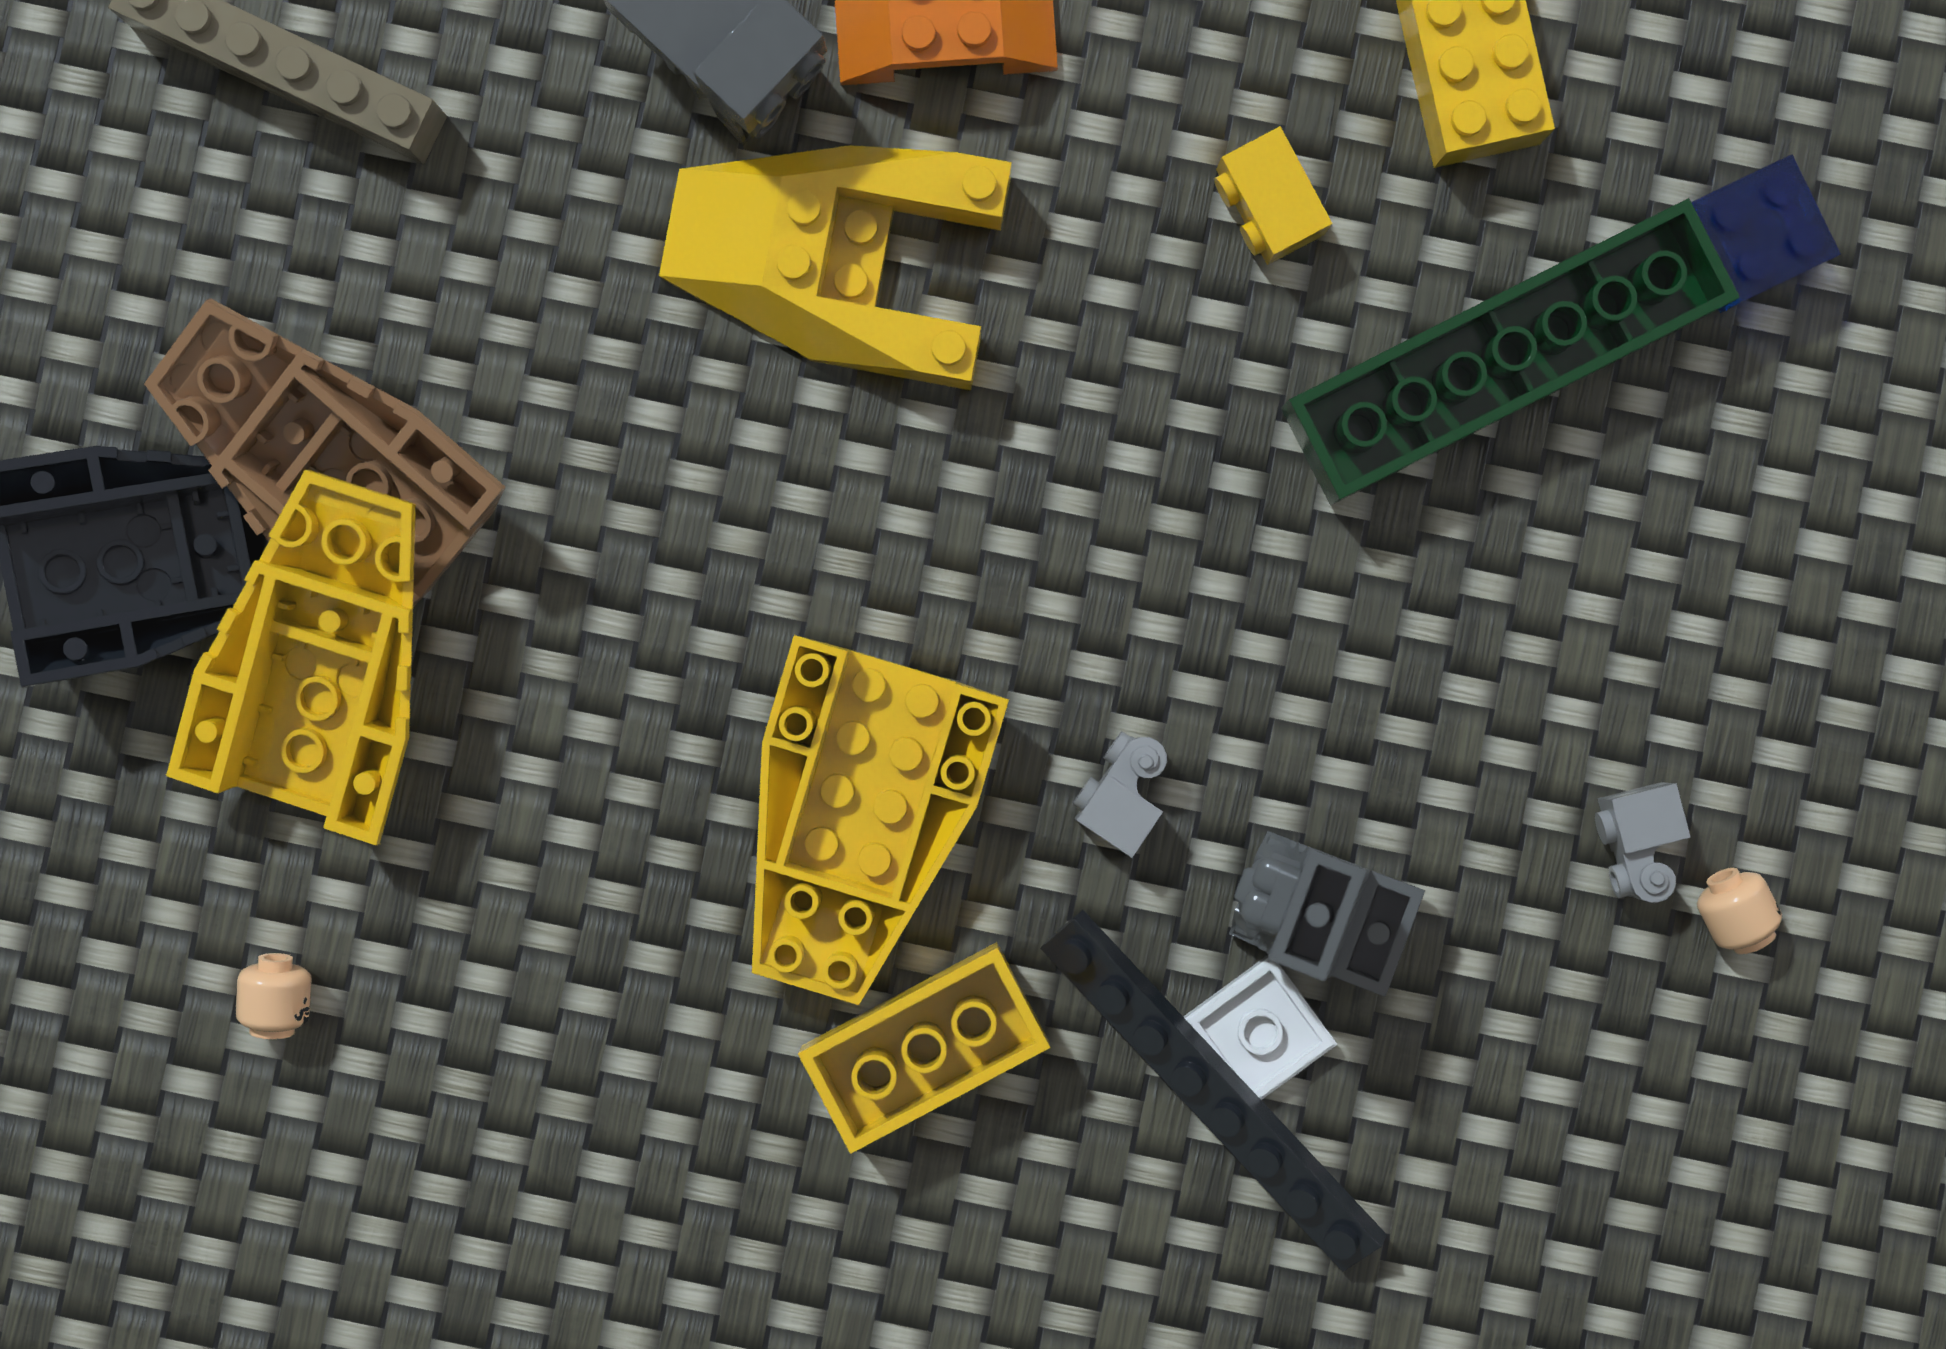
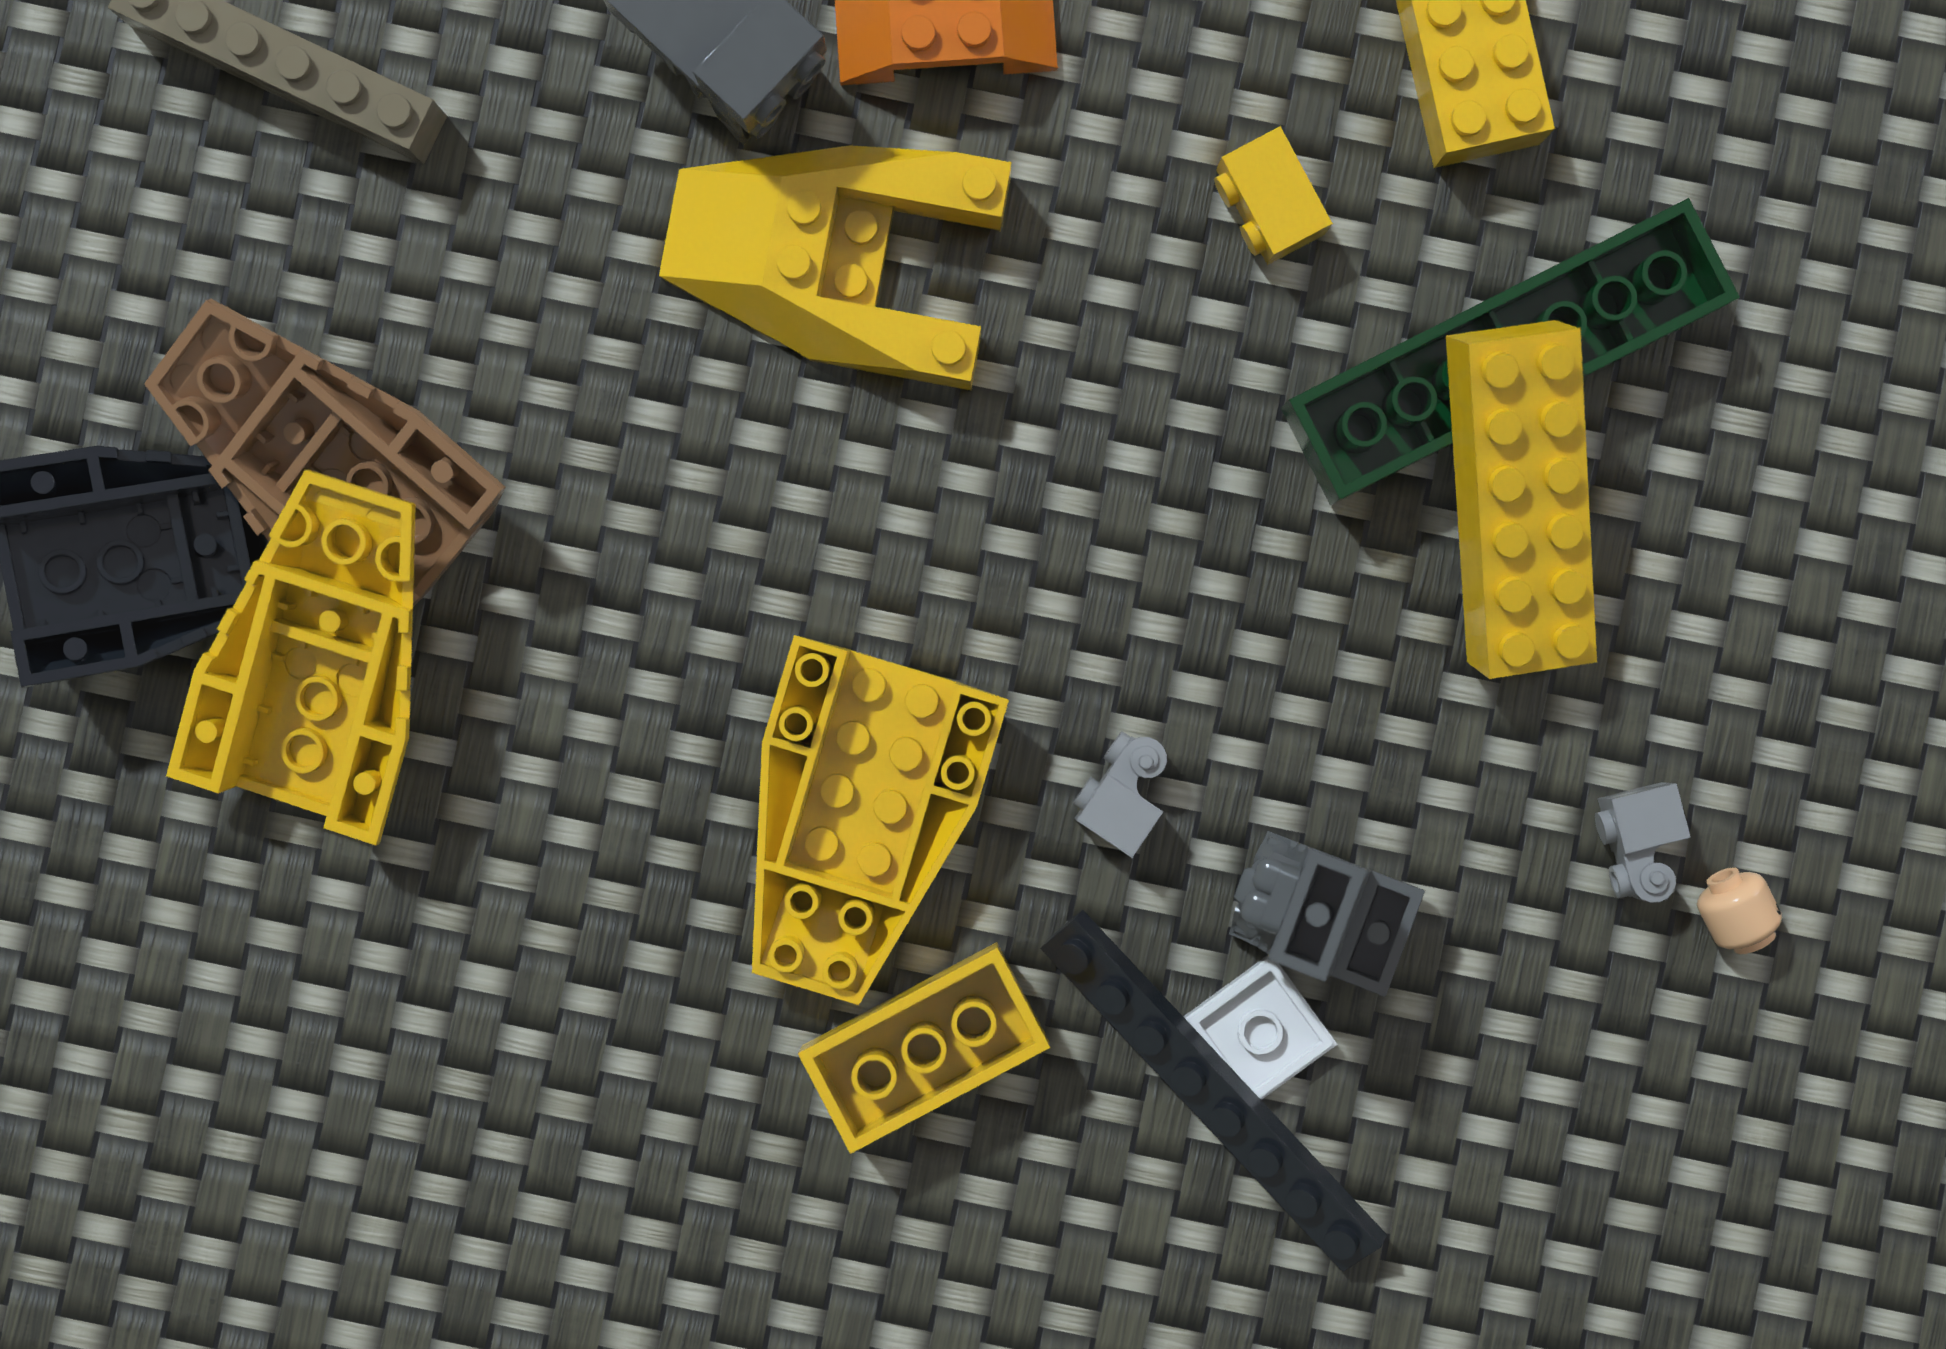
(273, 996): light nougat head -> none
(1522, 497): none -> yellow brick
(1766, 229): clear blue brick -> none

